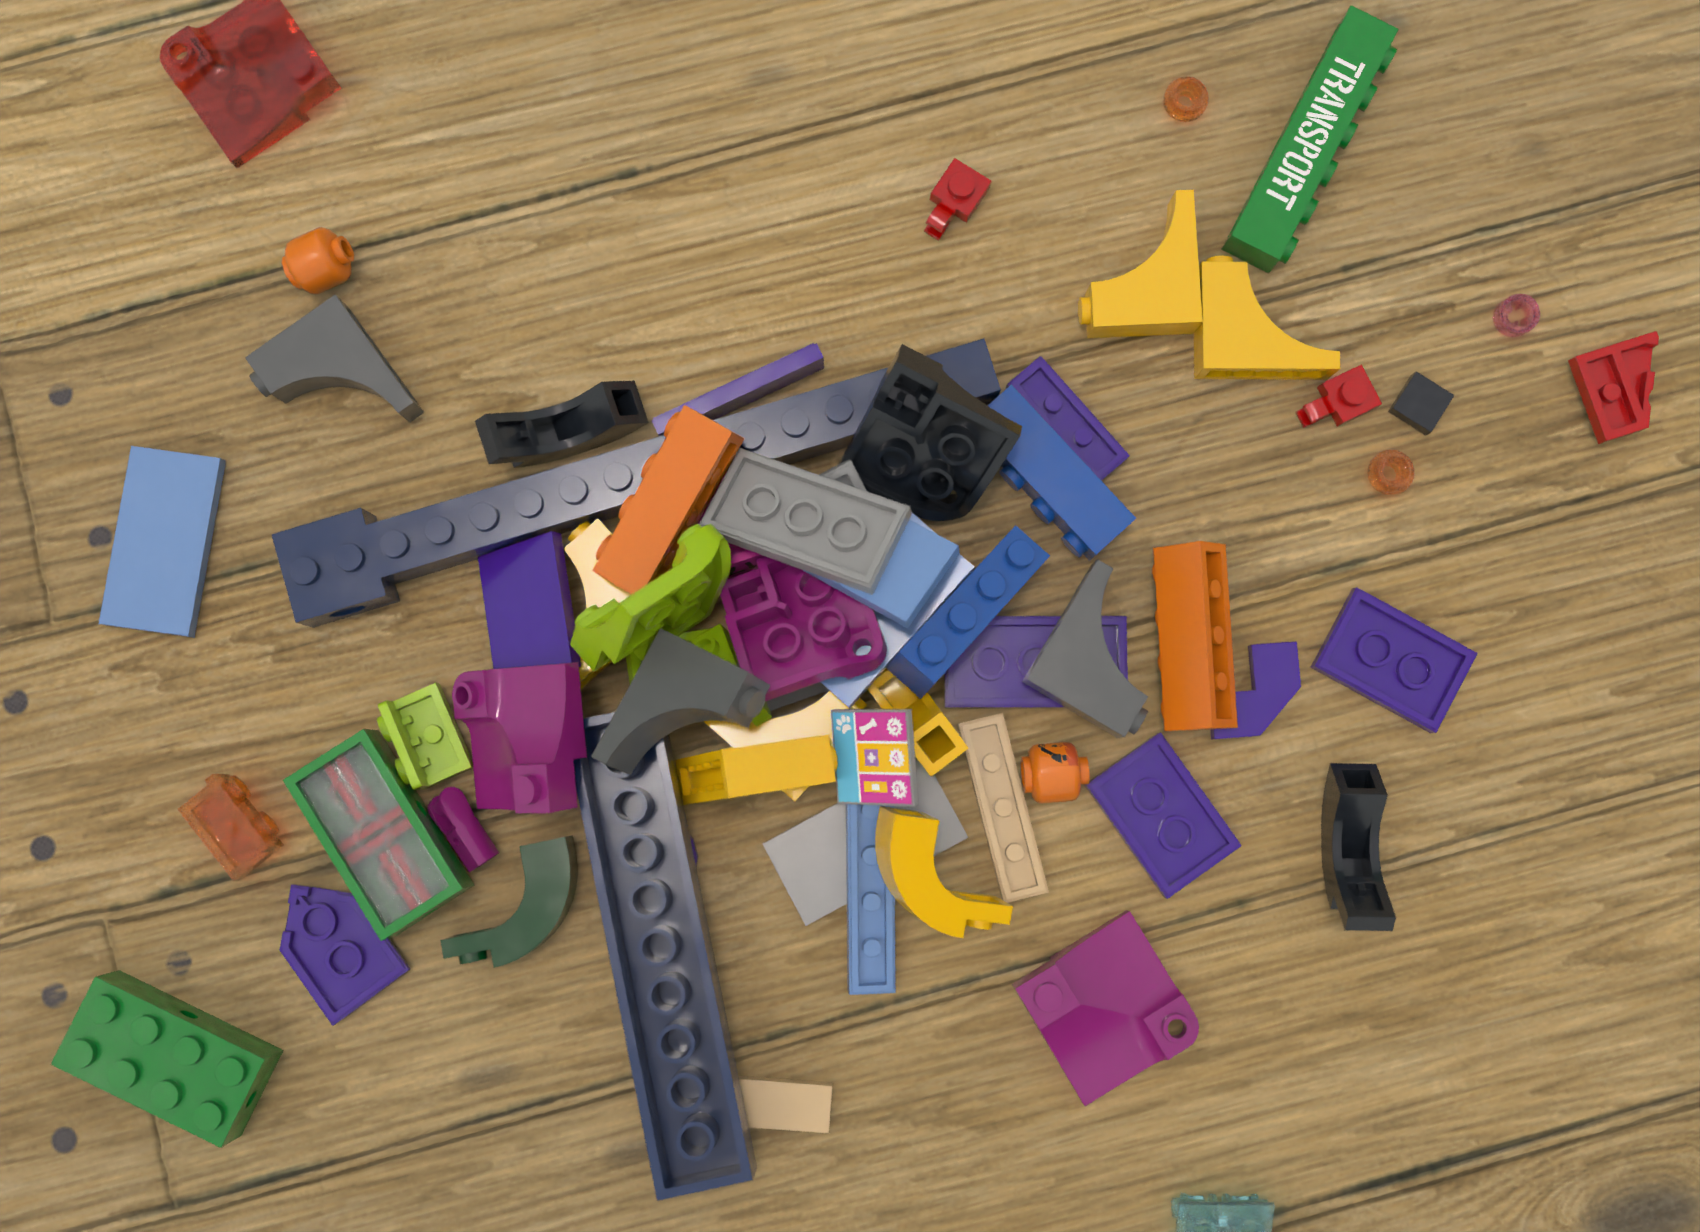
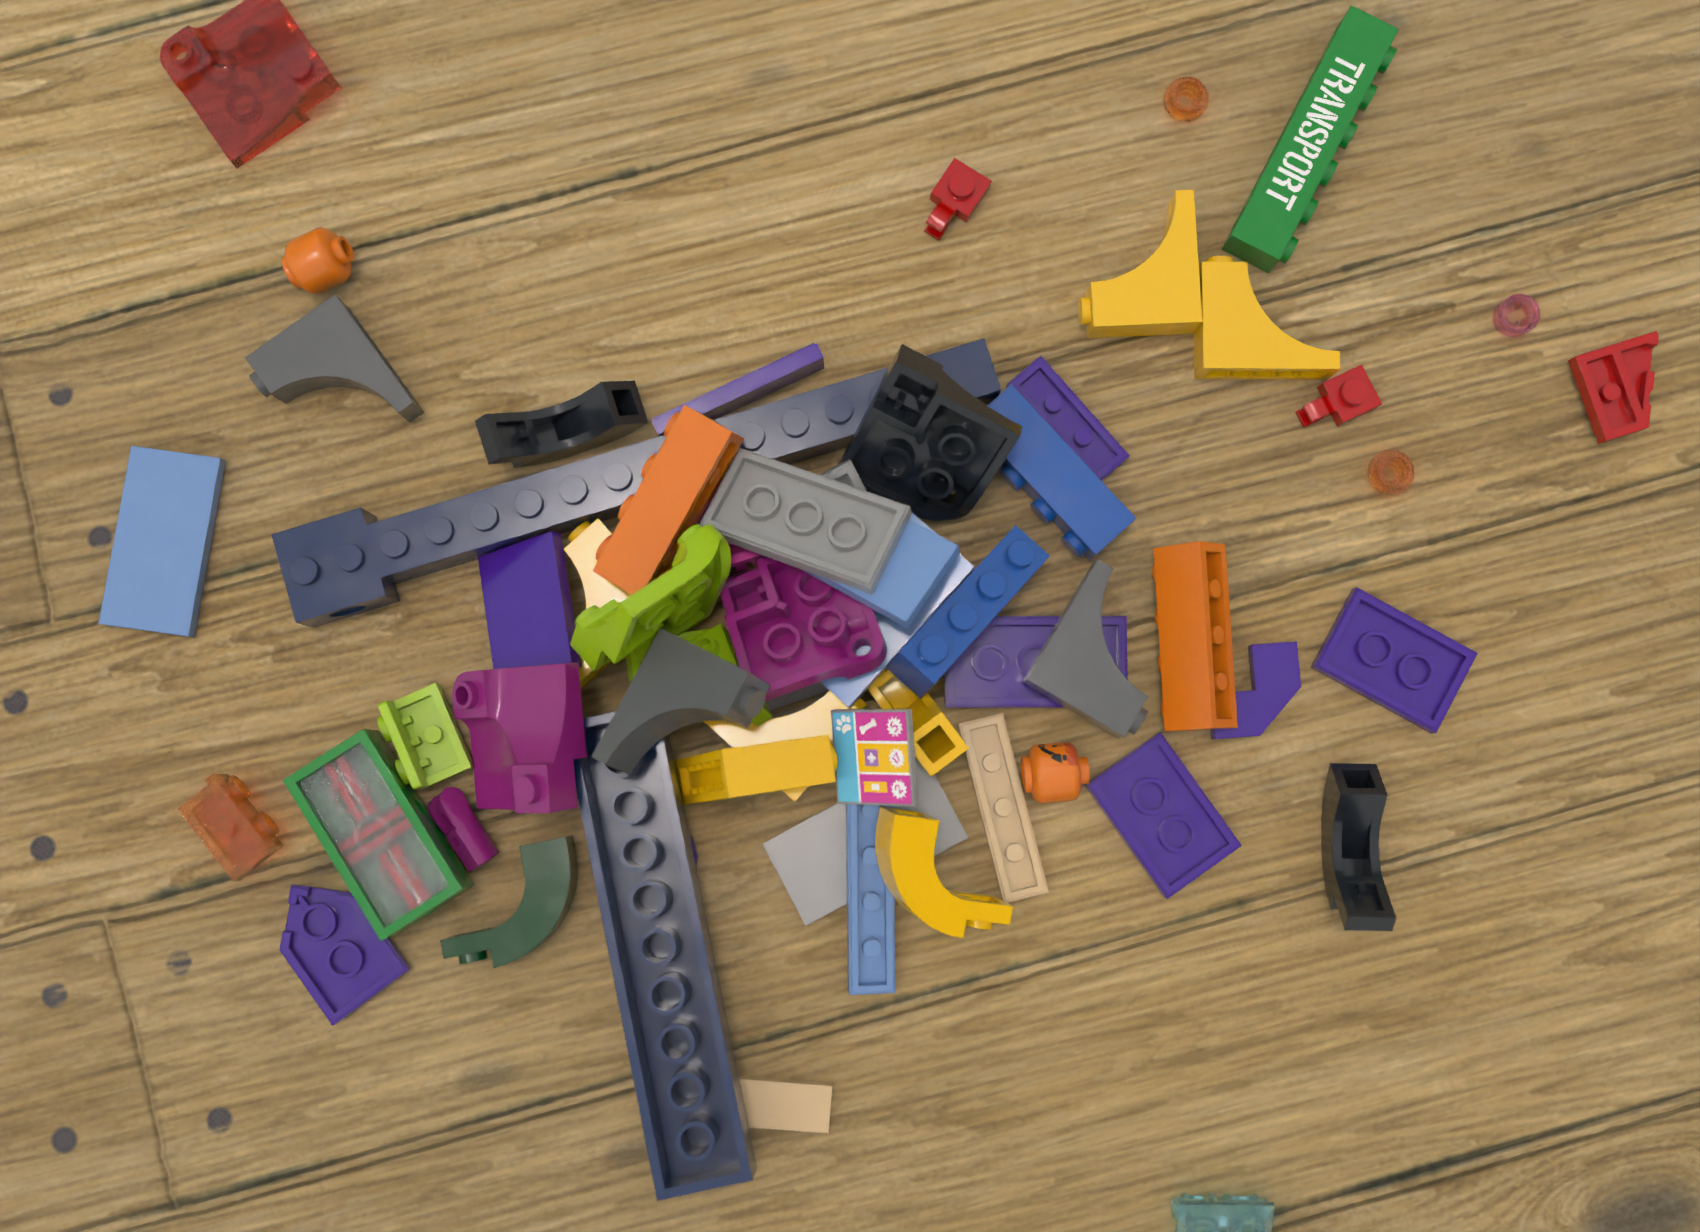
(167, 1057): green brick -> none
(1107, 1007): magenta slope -> none
(1421, 403): black tile -> none

